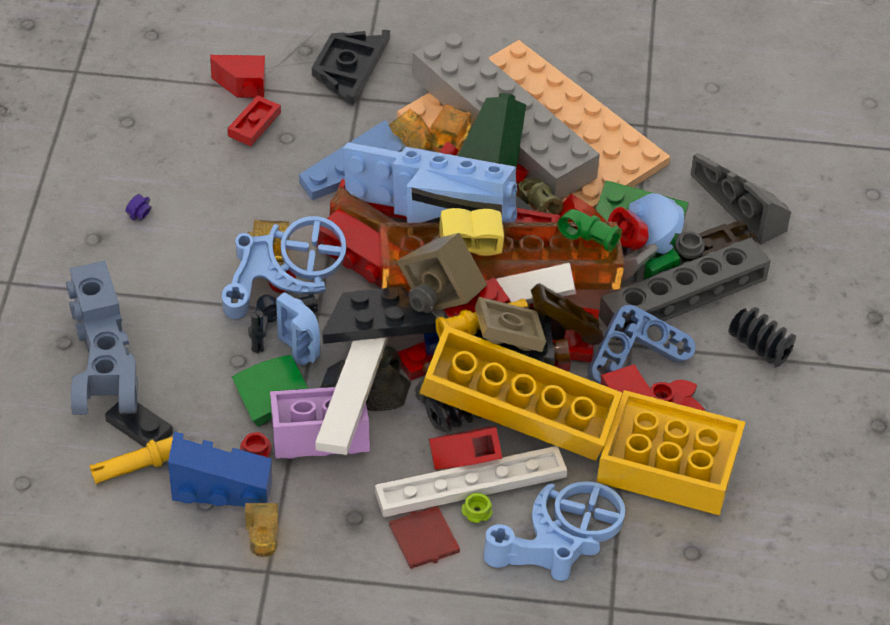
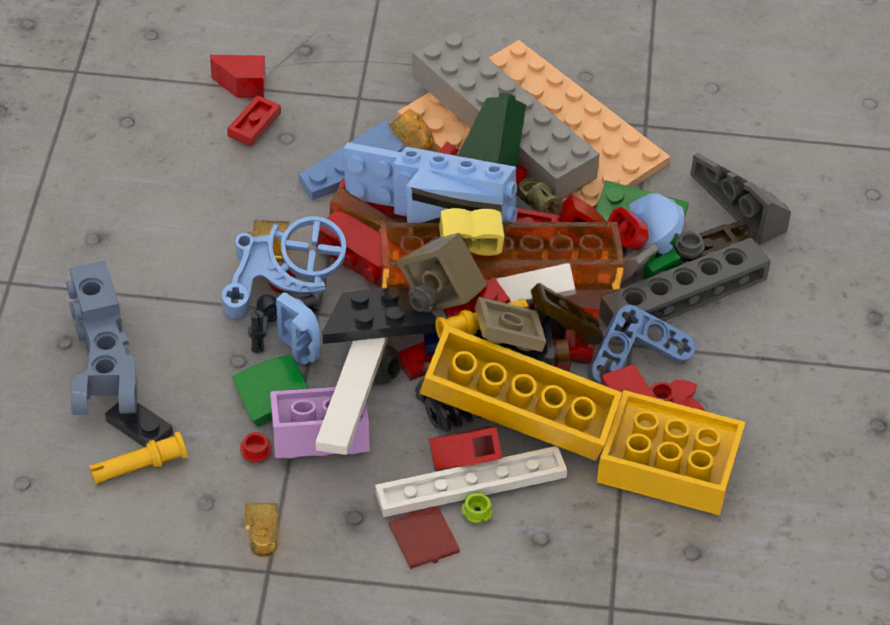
(138, 207): dark purple plate -> none
(217, 476): blue wedge -> none
(349, 61): black wing -> none
(387, 391): clear smoke brick -> none
(450, 126): clear yellow brick -> none
(557, 541): light blue piece -> none
(589, 229): green connector -> none
(762, 337): black piece -> none

